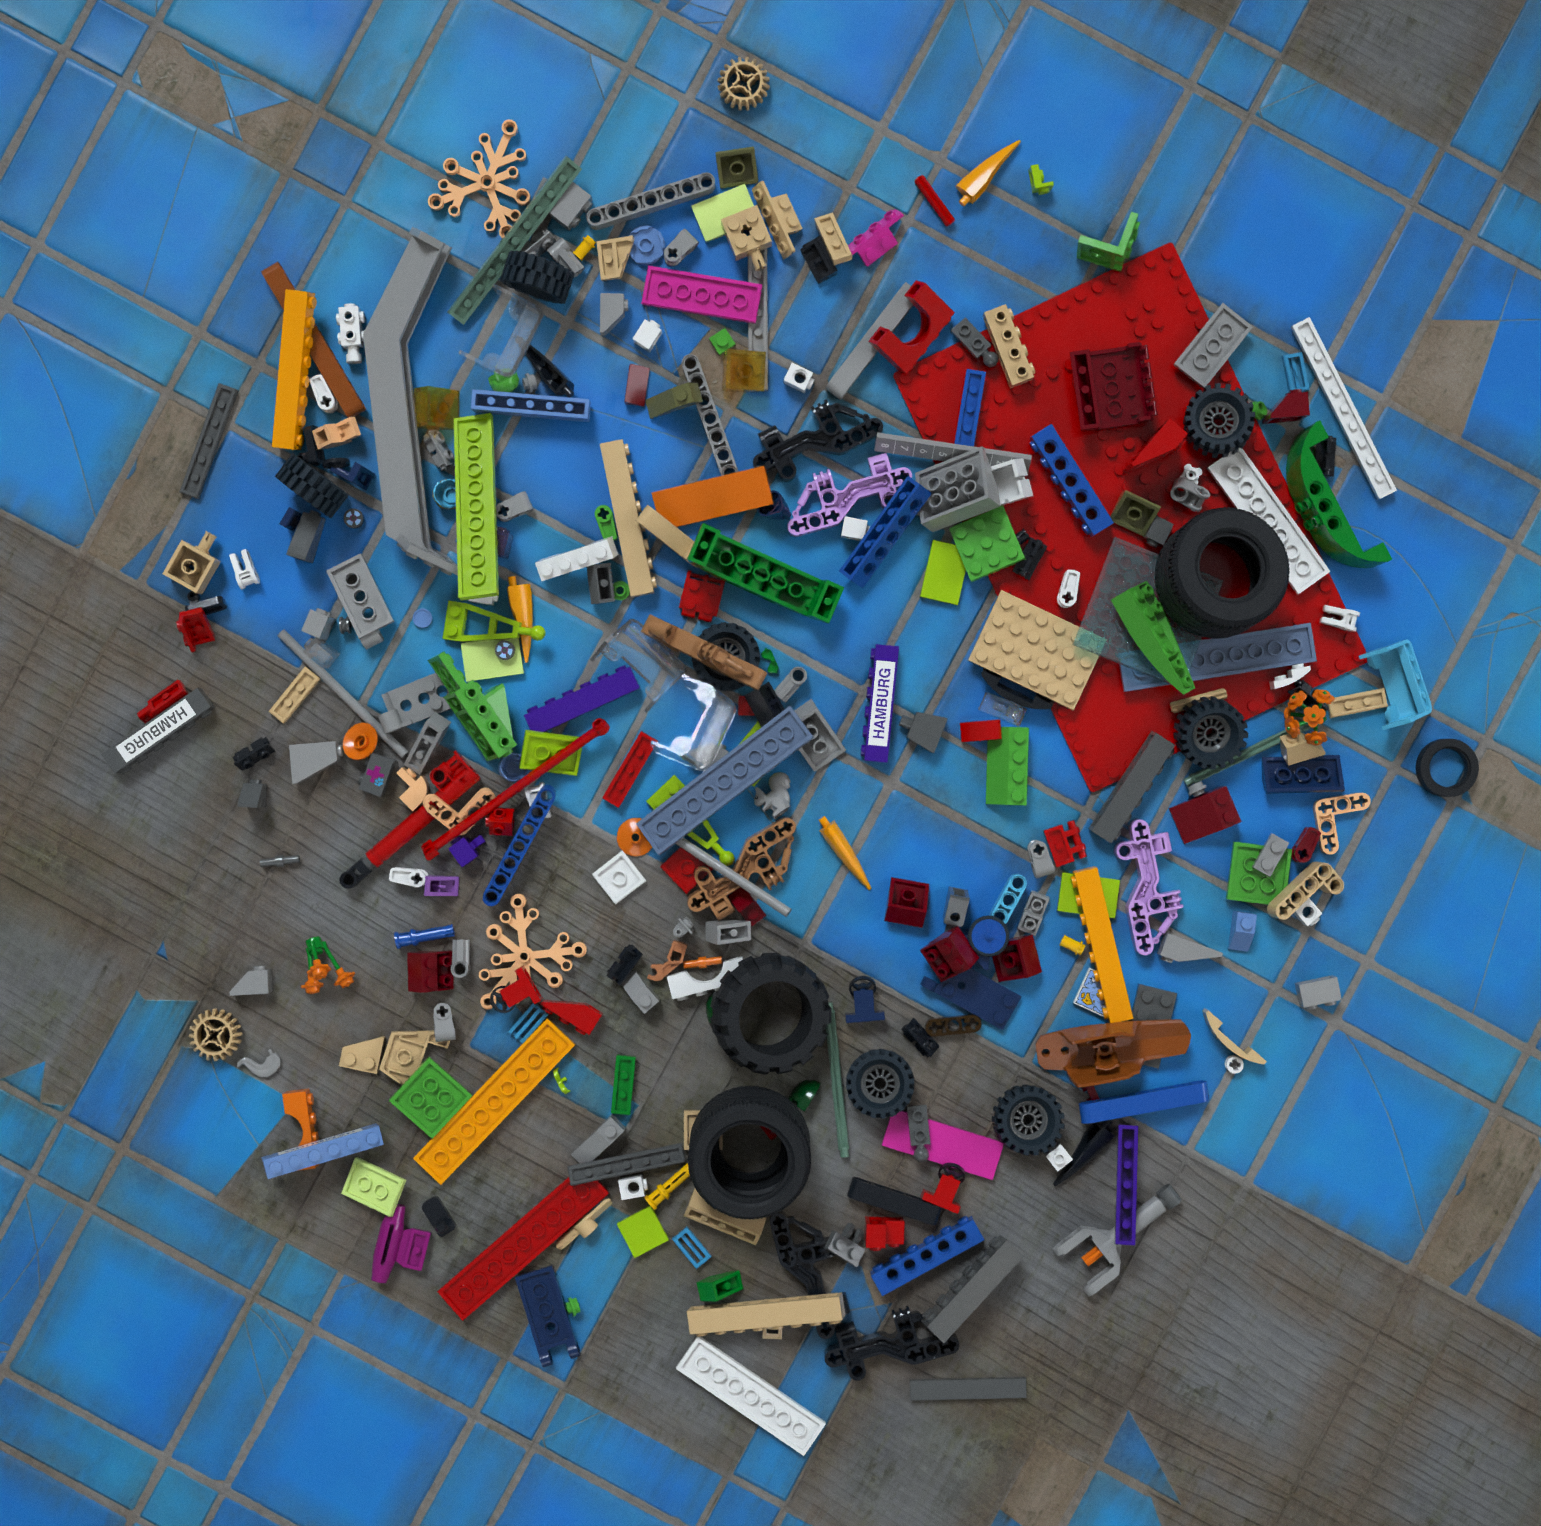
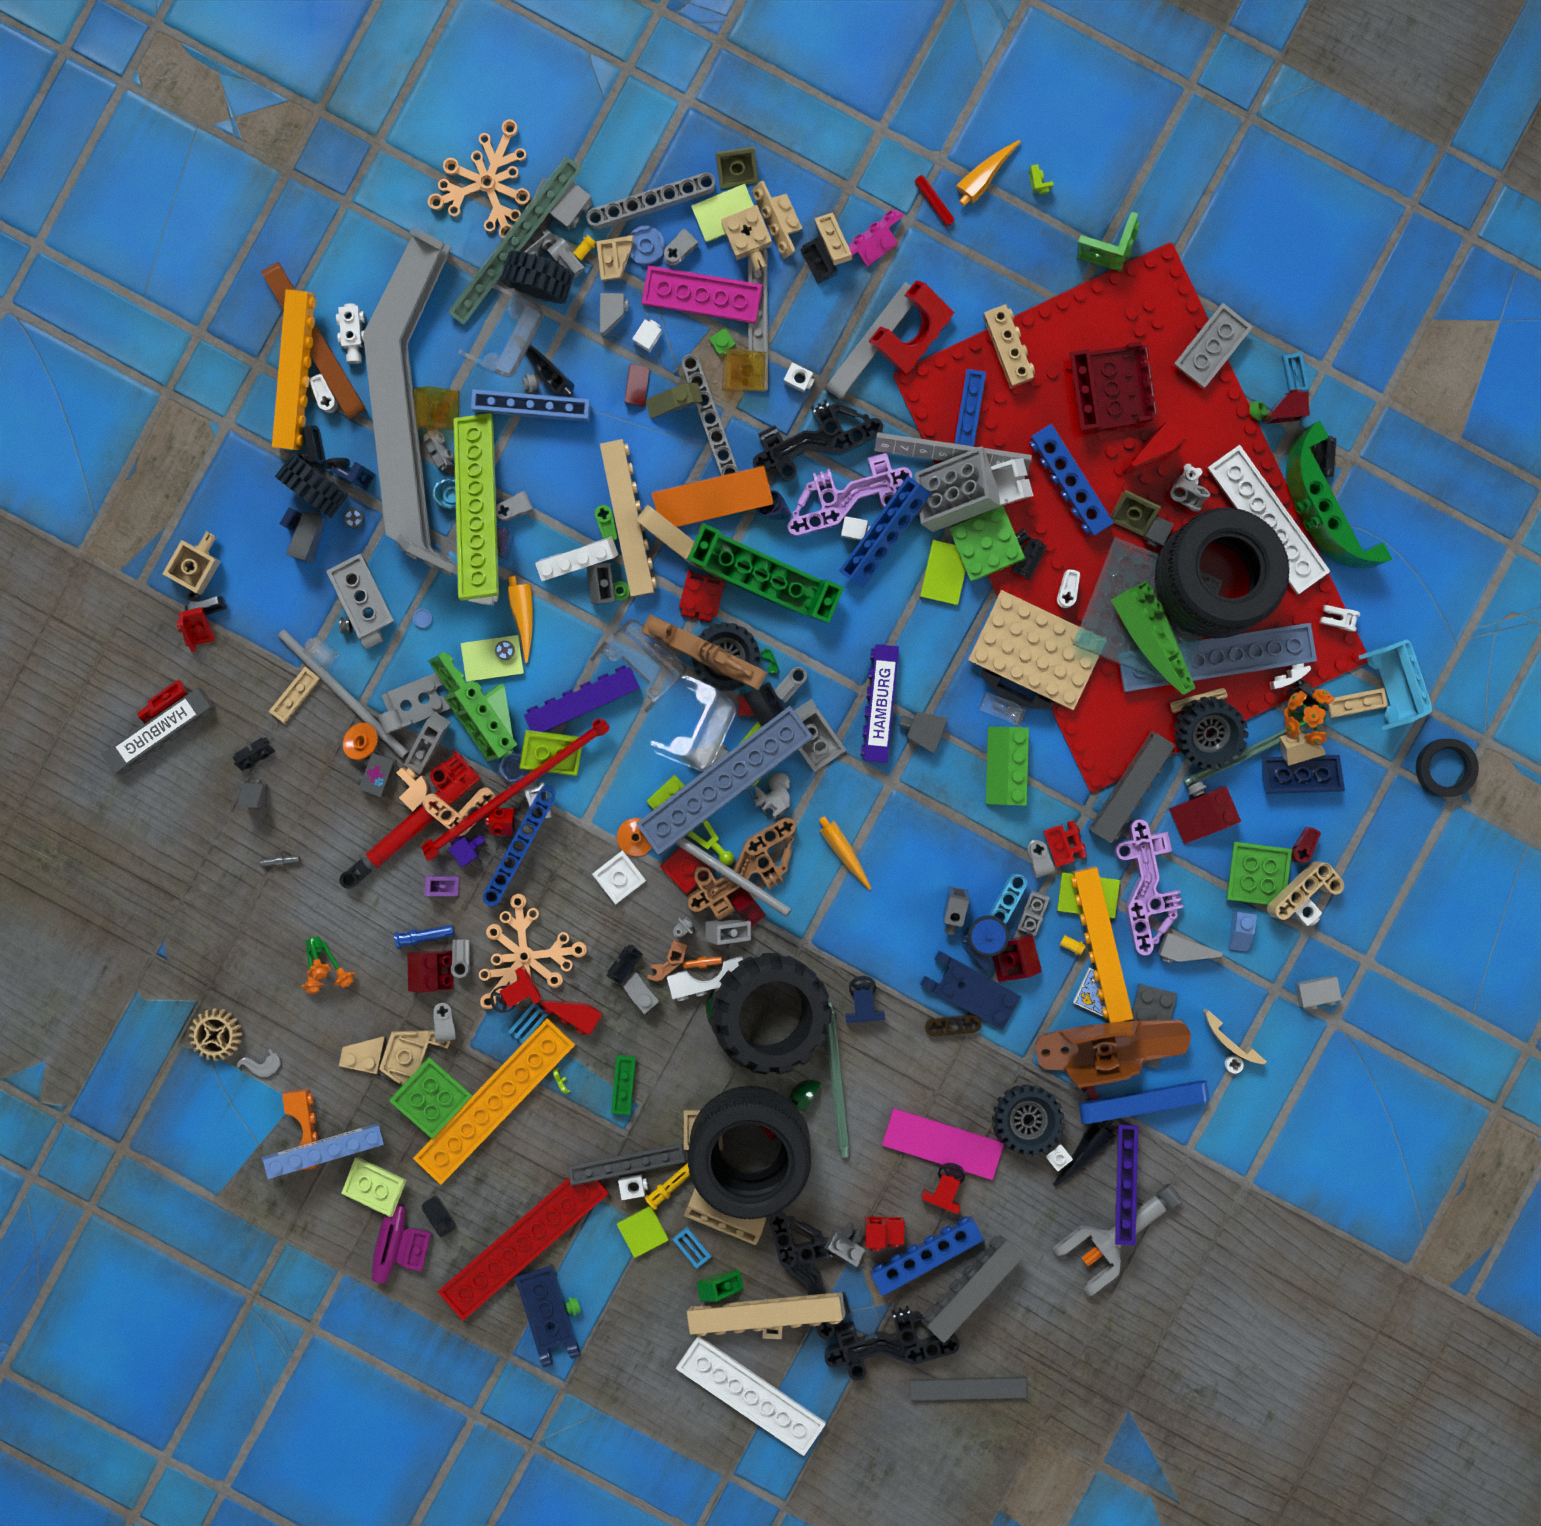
(208, 441): dark grey tile -> none
(247, 576): white piece -> none
(254, 982): light grey slope -> none
(313, 758): light grey slope -> none
(319, 623): light grey brick -> none
(336, 434): light nougat brick -> none
(407, 876): white piece -> none
(456, 622): lime plate -> none
(503, 384): bright green hair -> none
(584, 1226): tan piece -> none
(599, 1140): light grey slope -> none
(629, 770): red plate -> none
(750, 98): tan gear -> none
(872, 1105): black wheel -> none
(893, 1200): black beam -> none
(907, 902): dark red slope -> none
(918, 1131): dark grey plate -> none
(925, 1043): black hinge -> none
(949, 954): dark red slope -> none
(974, 342): dark grey plate -> none
(980, 730): red slope -> none
(1224, 400): black wheel -> none
(1270, 854): light grey plate -> none
(1328, 816): light nougat beam -> none
(1343, 408): white plate -> none

